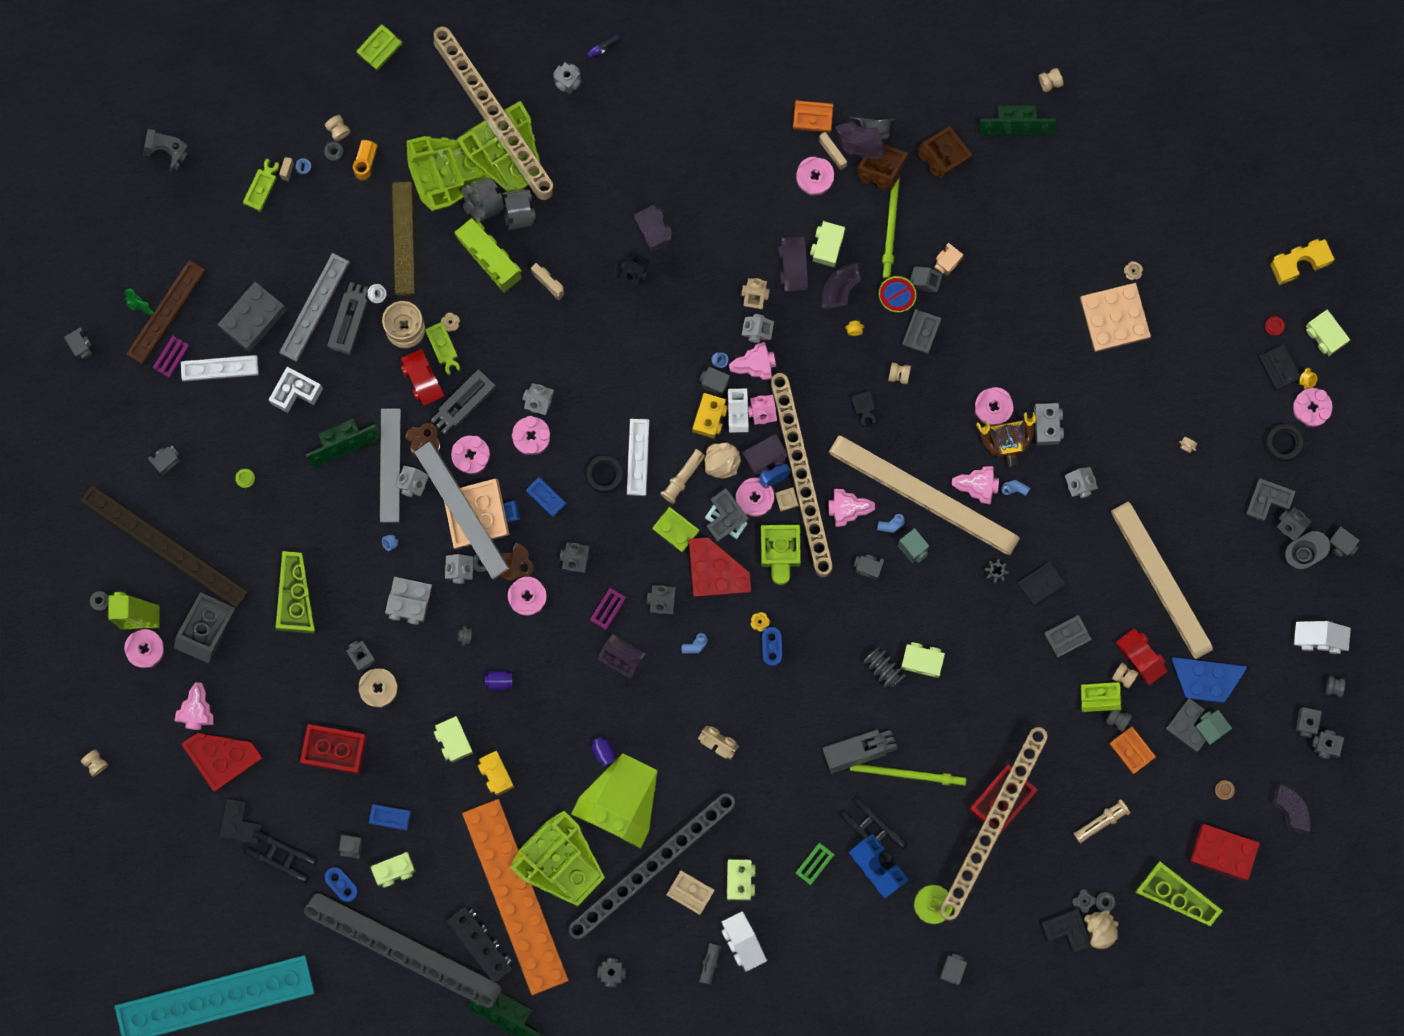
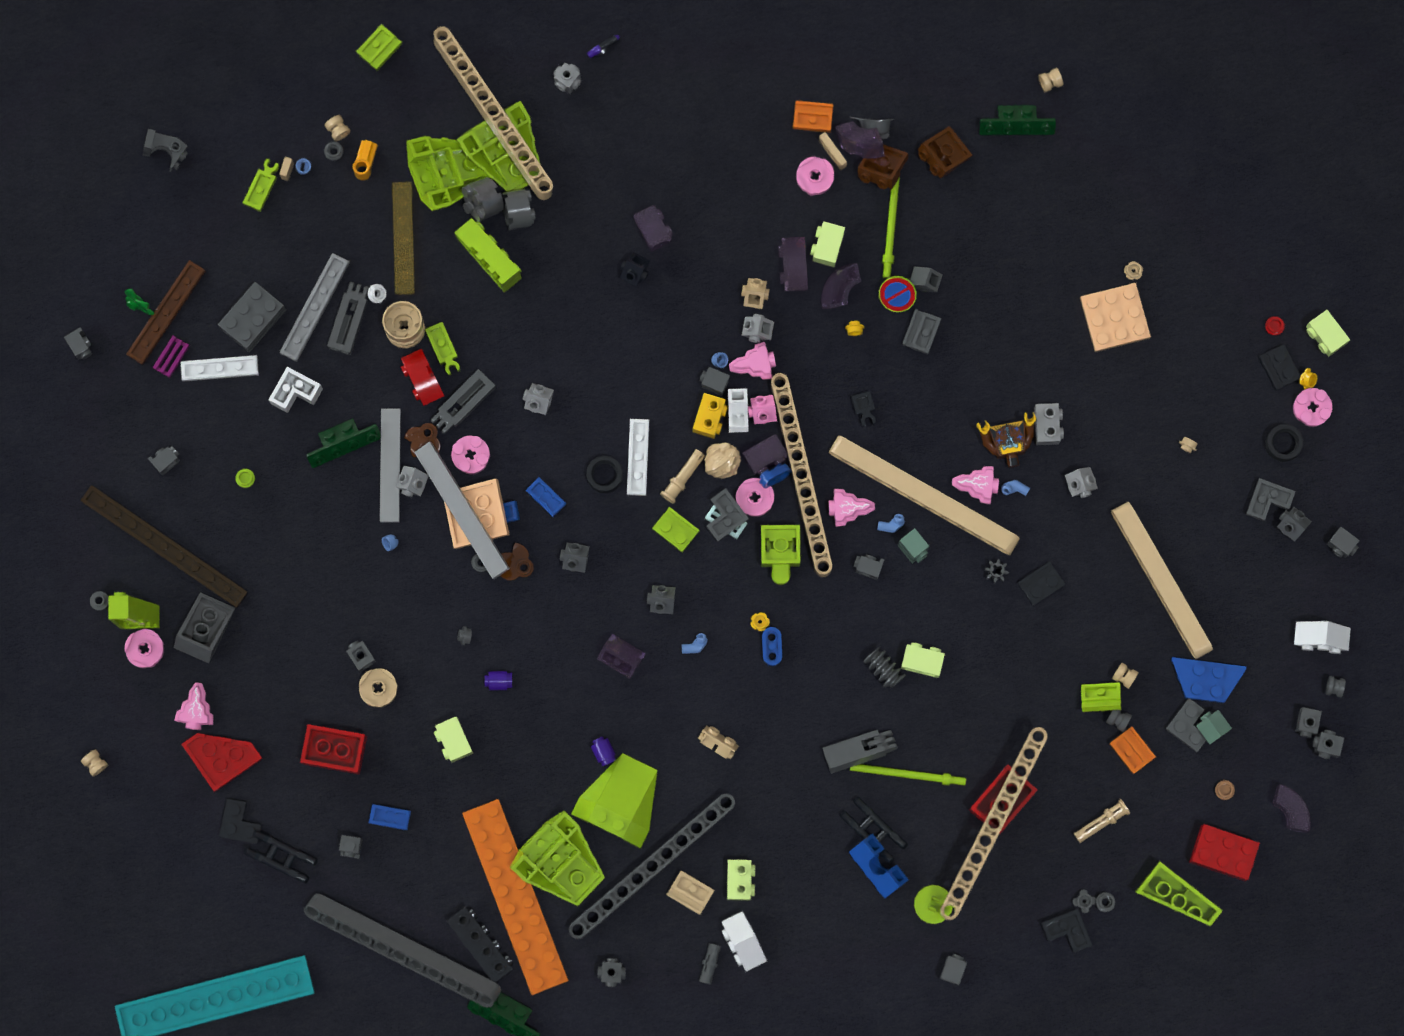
(293, 600): lime wedge -> none
(341, 884): blue plate -> none
(393, 869): yellowish green brick -> none
(408, 600): light grey plate -> none
(455, 322): tan plate -> none
(459, 568): light grey brick -> none
(494, 769): yellow brick -> none
(531, 446): bright pink plate -> none
(534, 604): bright pink plate -> none
(543, 276): tan plate -> none
(616, 595): magenta tile -> none
(715, 570): red plate -> none
(786, 499): tan tile -> none
(804, 876): bright green tile -> none
(895, 371): tan wheel -> none
(948, 260): light nougat brick -> none
(988, 397): bright pink plate -> none
(1067, 636): dark grey plate -> none
(1101, 929): tan hair -> none
(1136, 649): red brick -> none
(1307, 550): dark grey piece -> none
(1316, 254): yellow arch -> none

